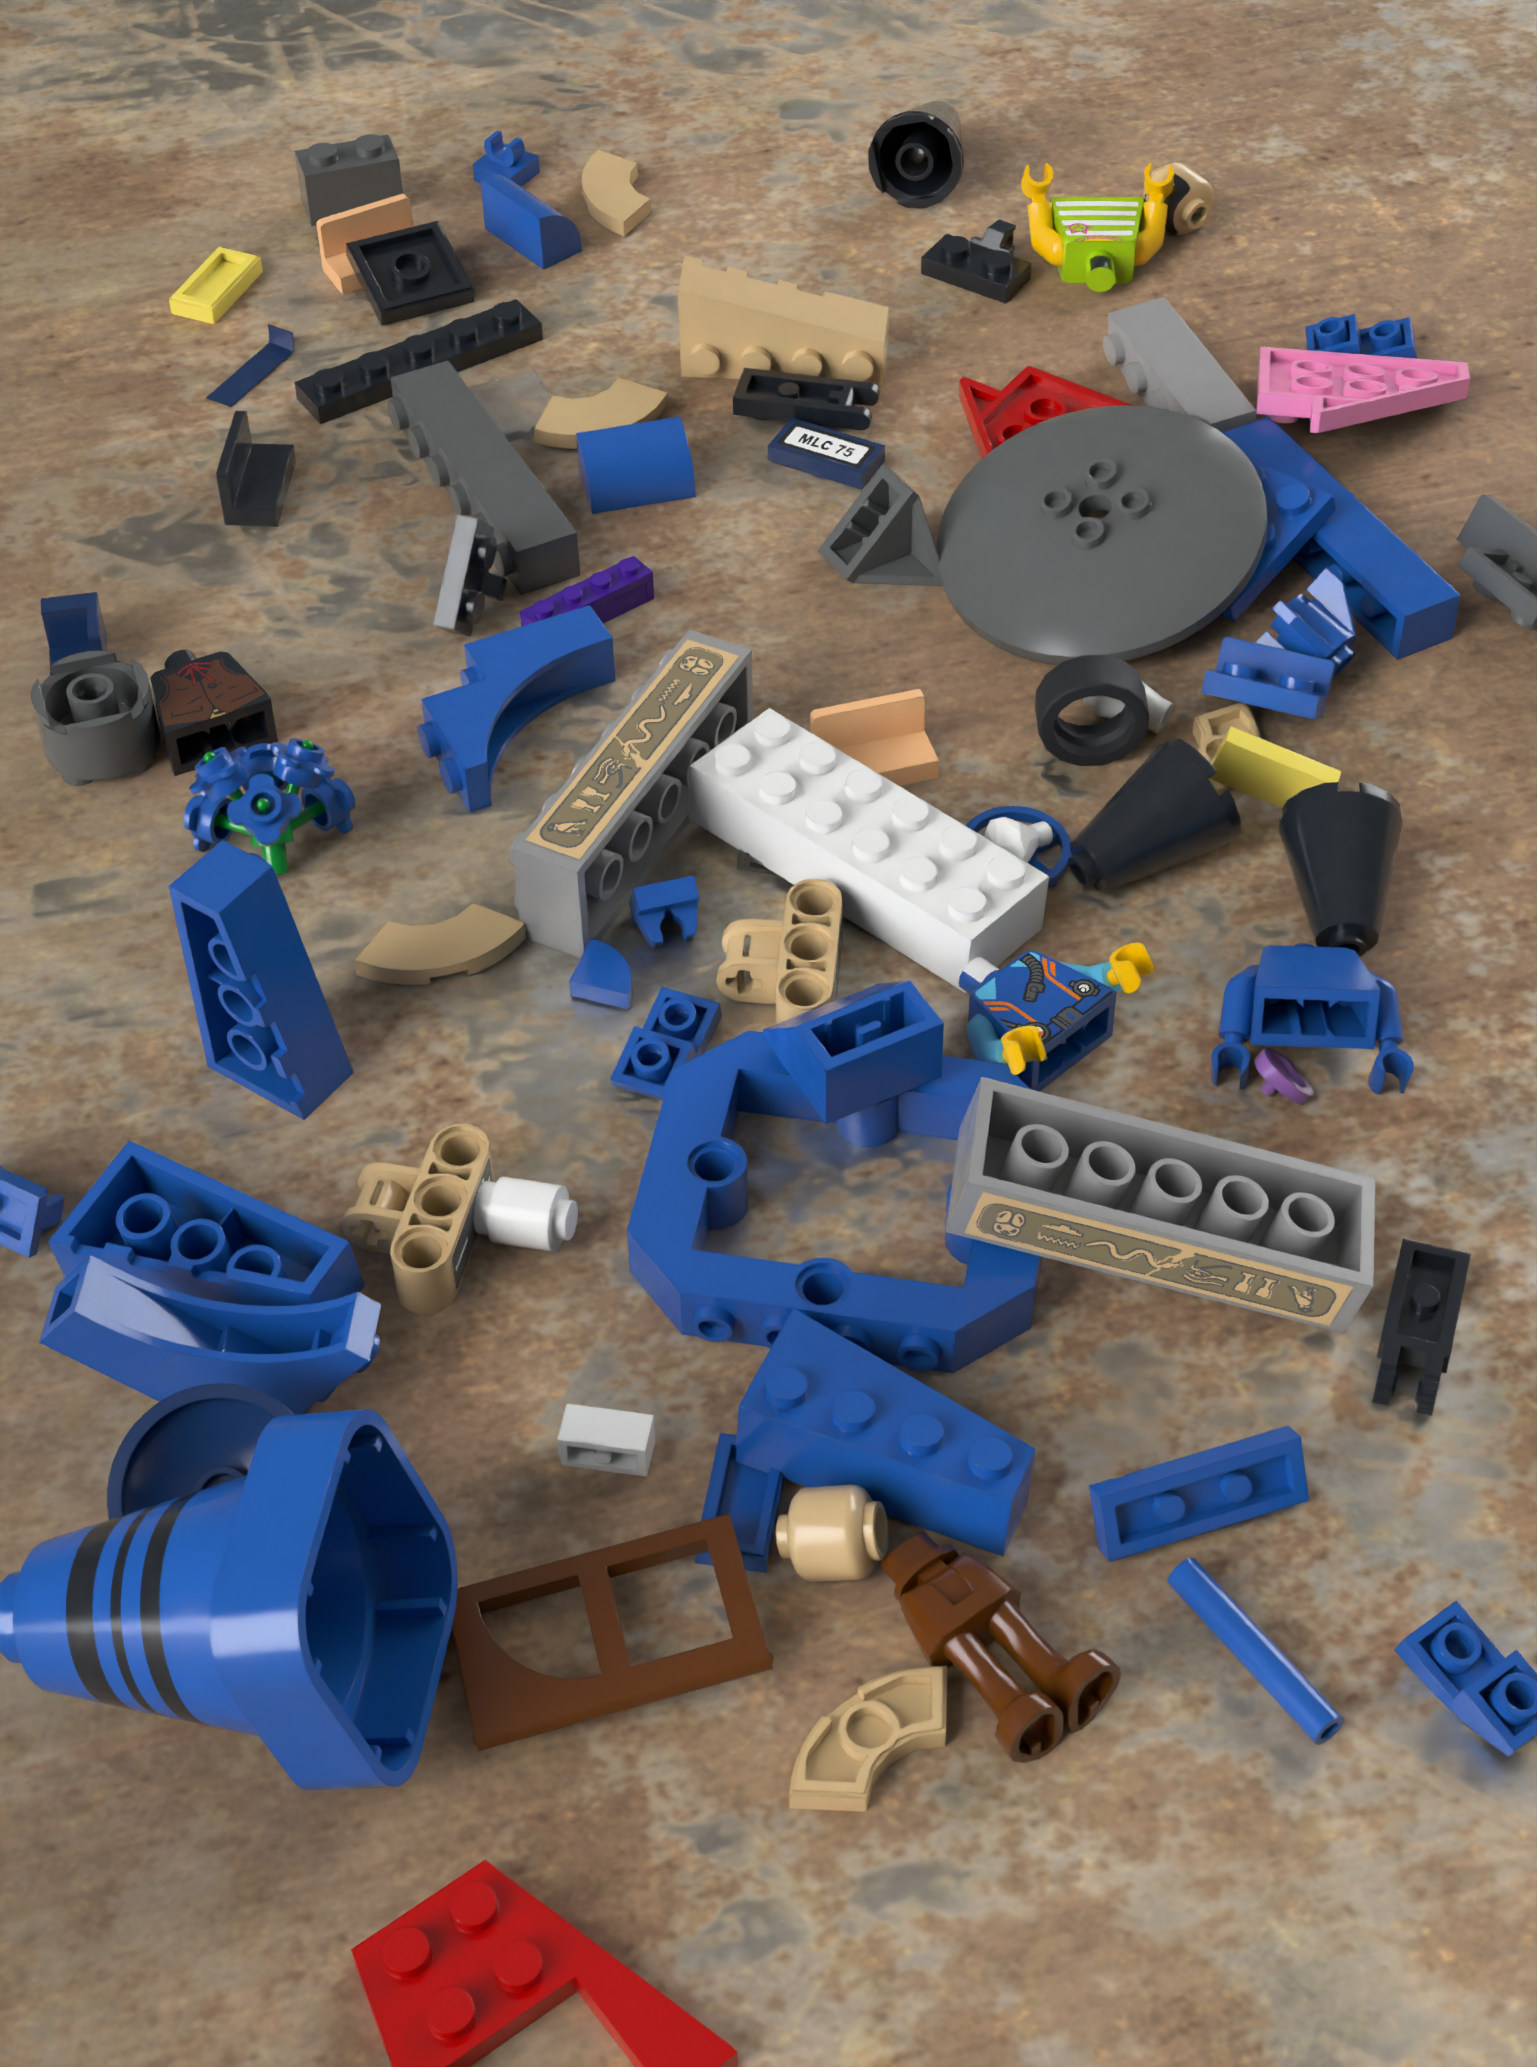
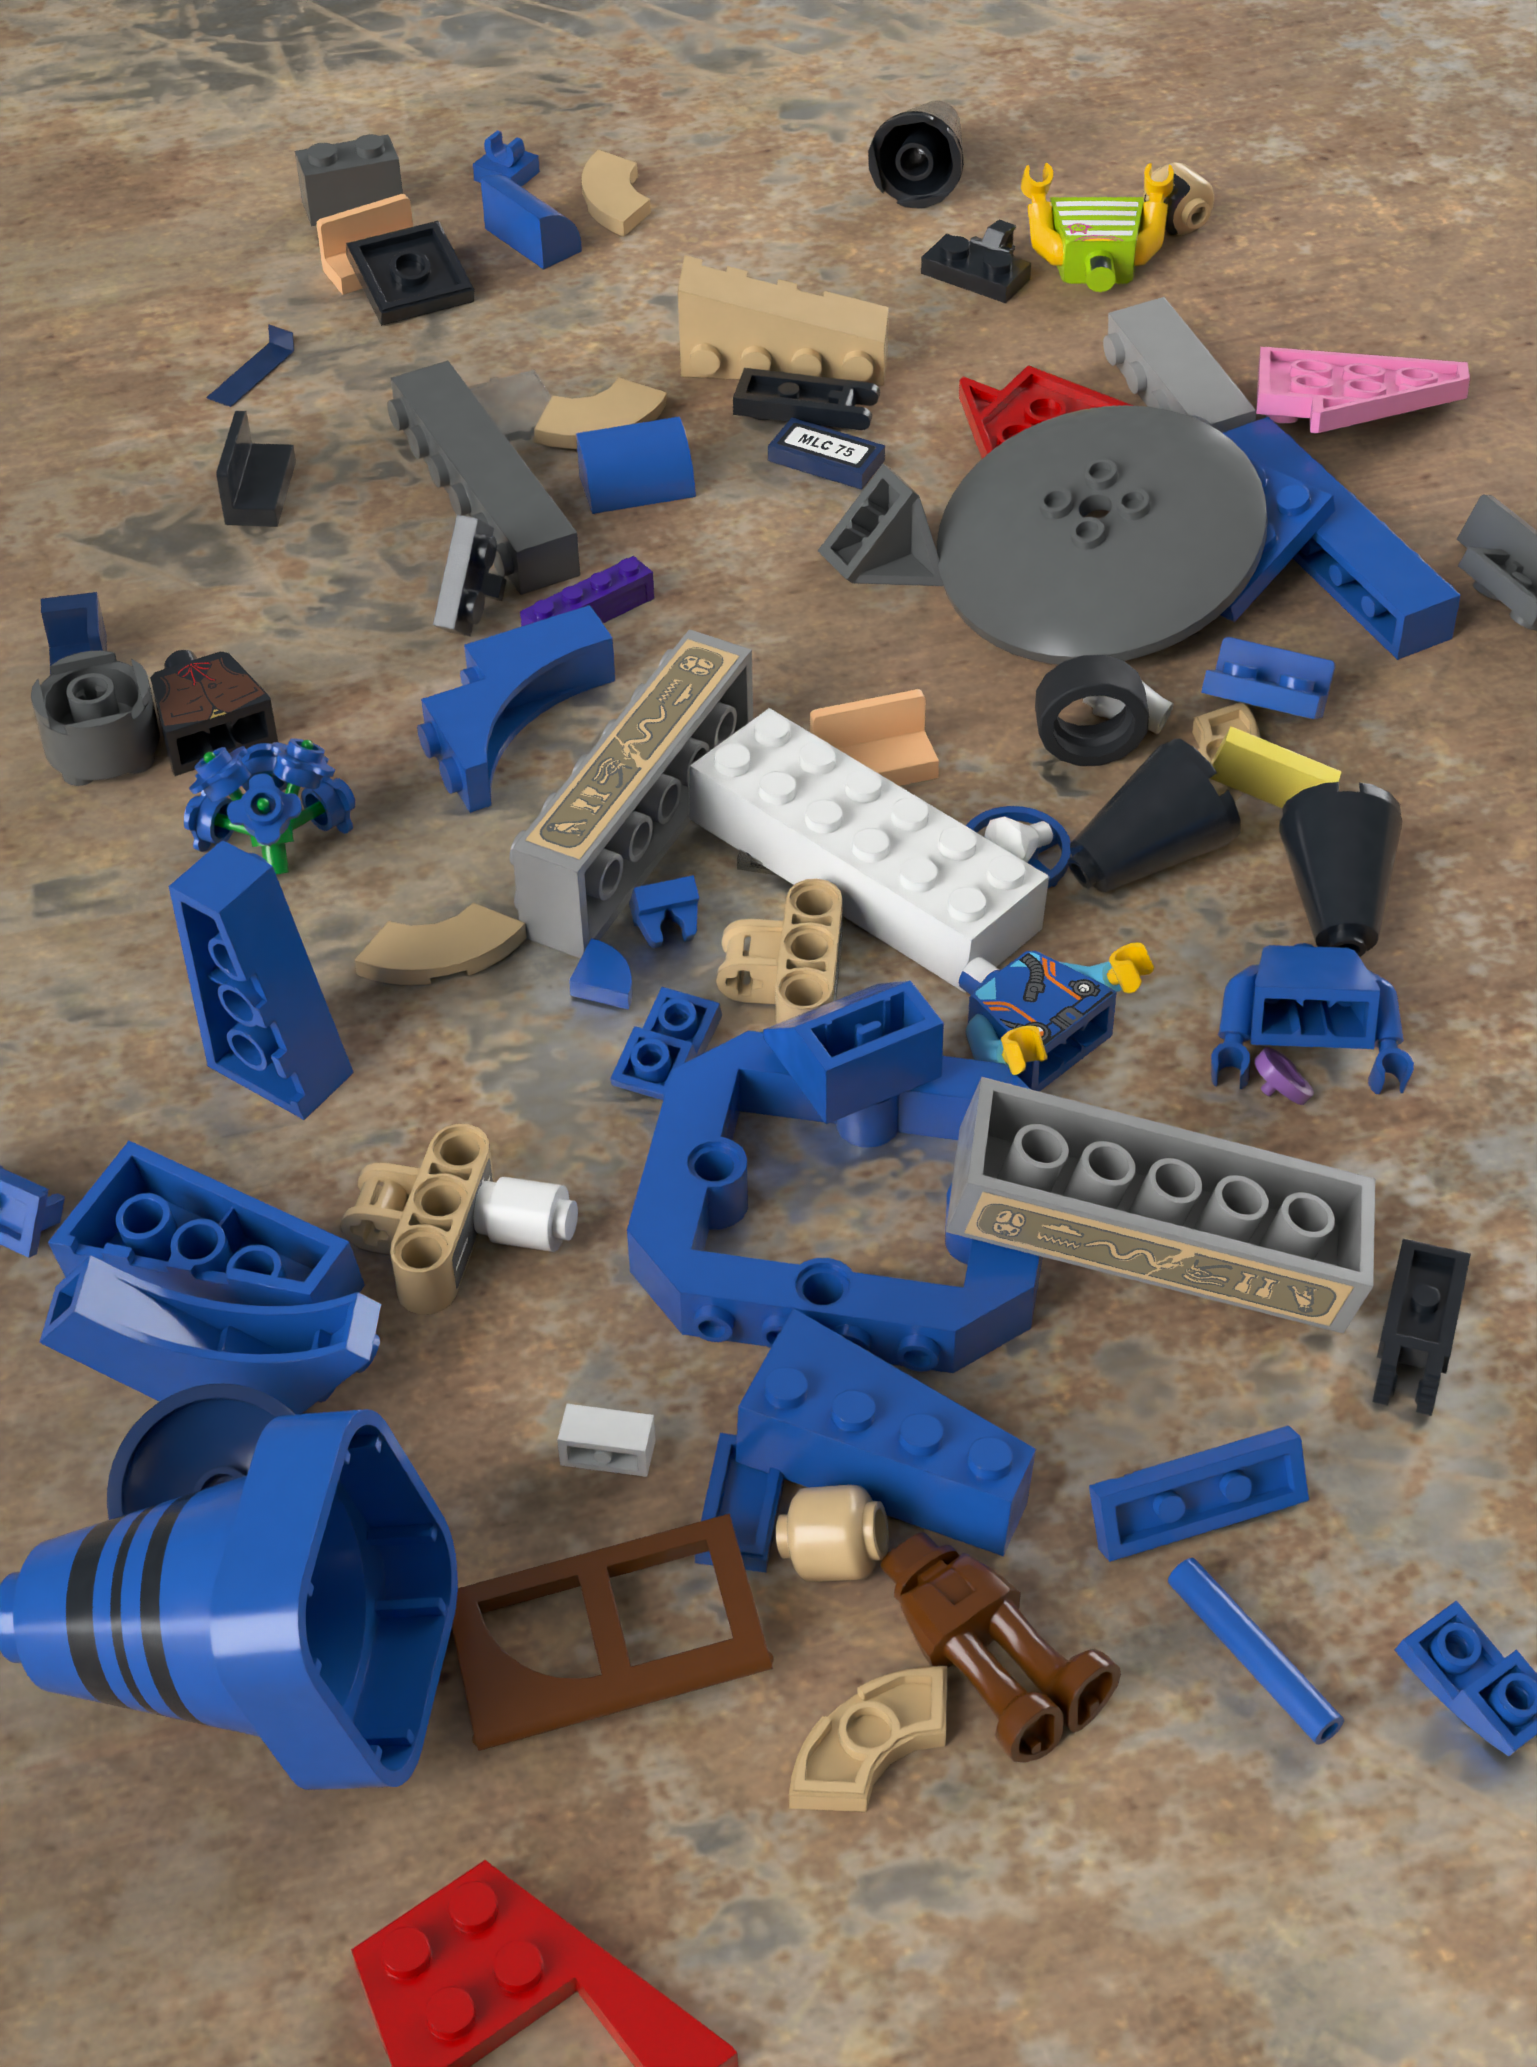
(216, 285): light yellow tile -> none
(461, 342): black plate -> none
(1316, 626): blue brick -> none
(1344, 336): blue slope -> none

